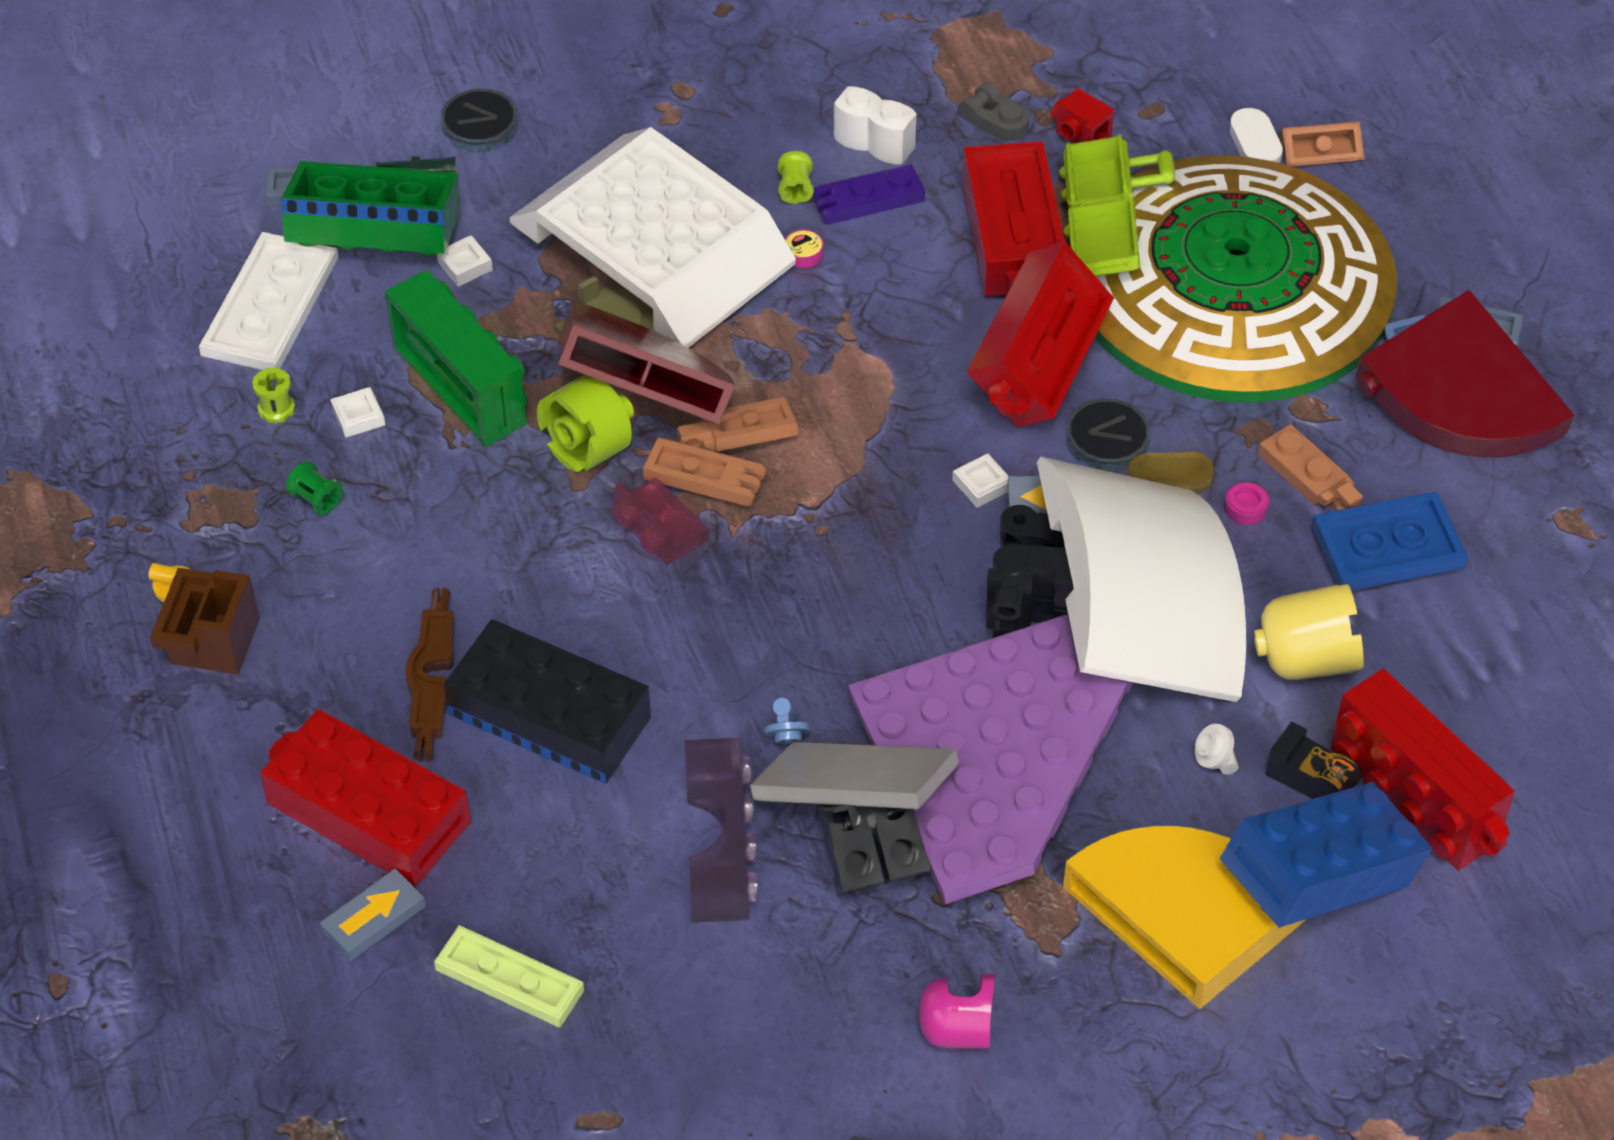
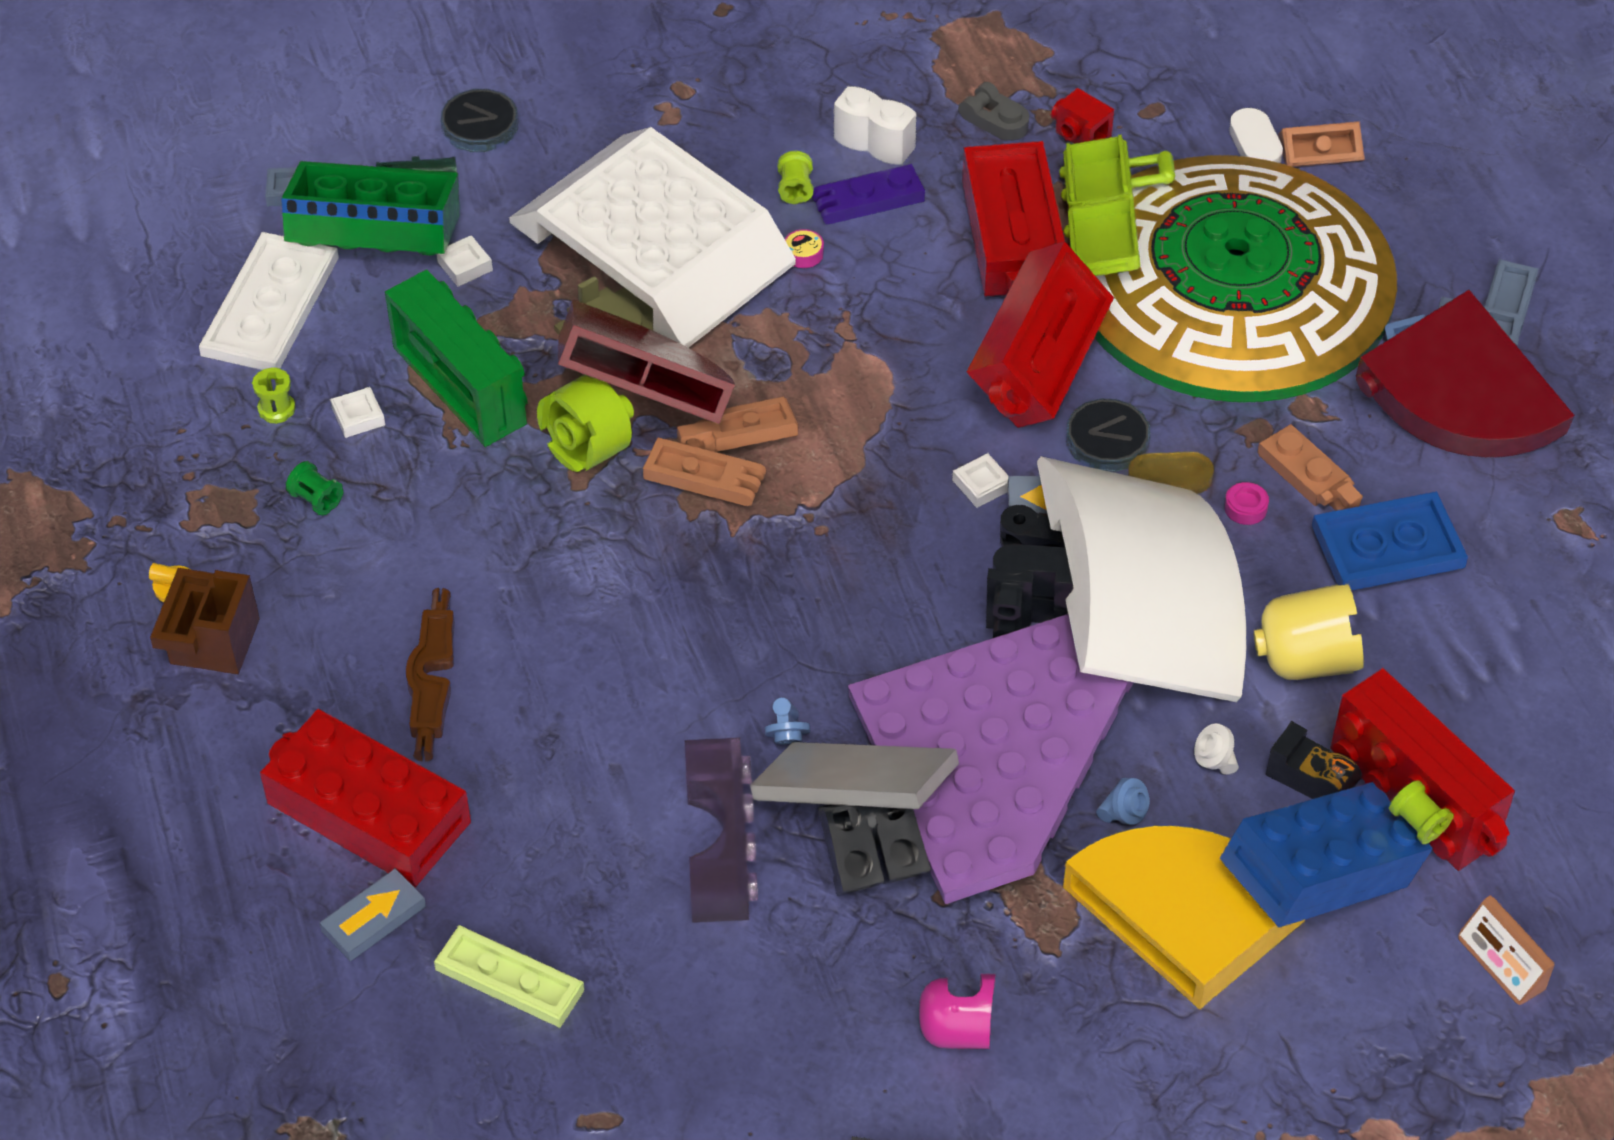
(548, 701): black brick -> none
(659, 520): clear pink bracket -> none
(1126, 802): none -> medium blue plate
(1421, 812): none -> lime bush
(1506, 951): none -> slope
(1512, 288): none -> sand blue tile

